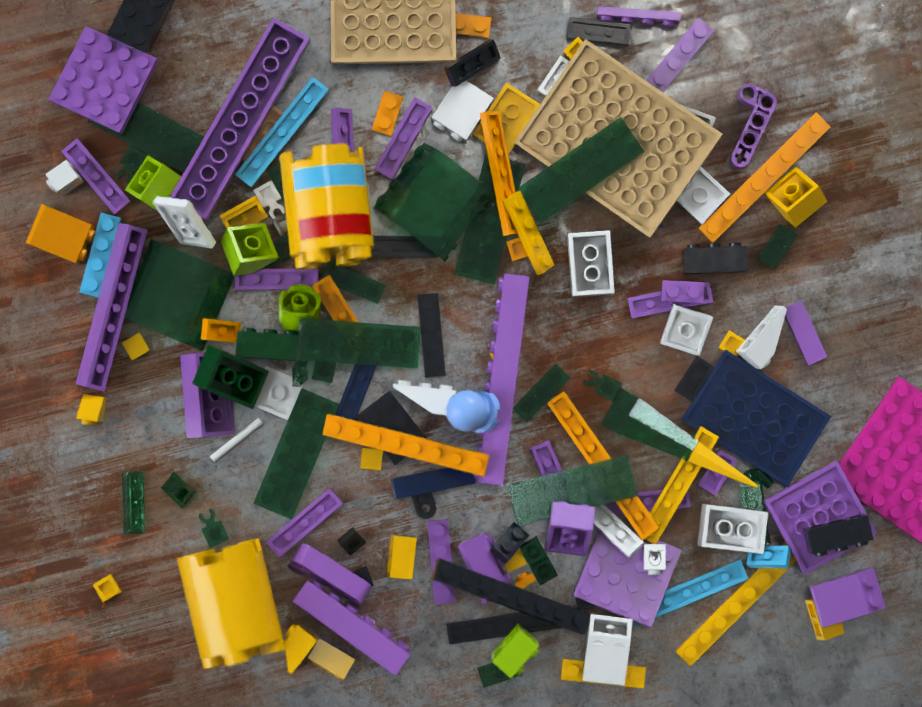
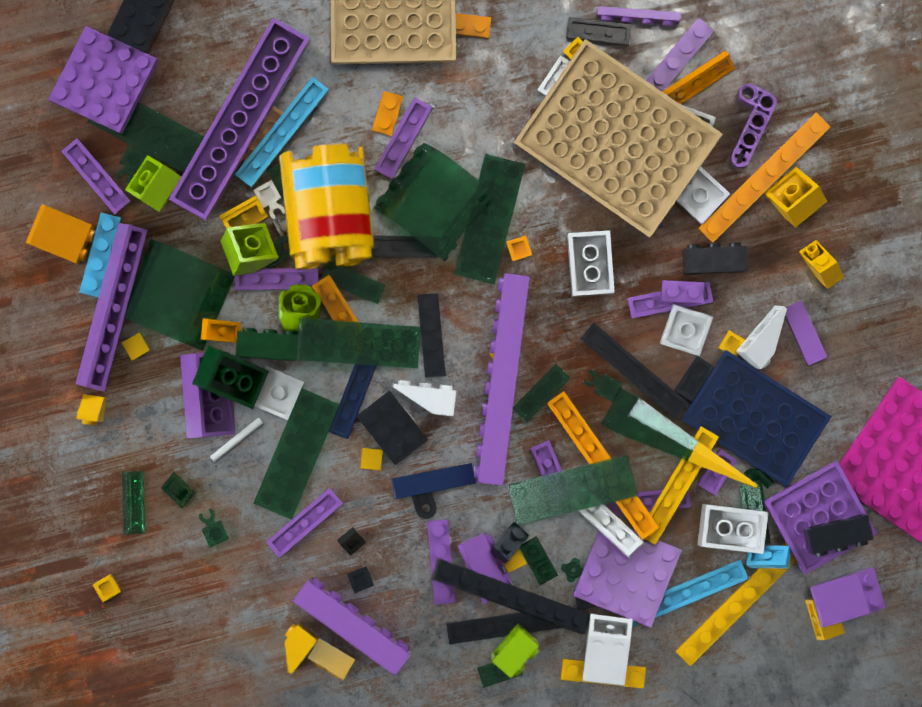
(63, 178): white brick -> none
(184, 222): white plate -> none
(231, 604): yellow brick -> none
(299, 373): clear green plate -> none
(324, 371): clear green plate -> none
(329, 573): medium lavender beam -> none
(342, 127): medium lavender plate -> none
(401, 557): yellow hinge -> none
(406, 444): light orange plate -> none
(461, 110): white panel -> none
(472, 62): black plate -> none
(473, 411): light blue tile -> none
(499, 165): light orange plate -> none
(515, 113): yellow plate -> none
(524, 580): light orange plate -> none
(528, 232): yellow plate -> none
(570, 528): medium lavender slope -> none
(575, 563): none -> clear green plate
(581, 169): clear green plate -> none
(634, 371): none -> black plate
(654, 558): white brick -> none
(701, 78): none -> light orange plate
(777, 246): clear green plate -> none
(822, 264): none -> yellow slope

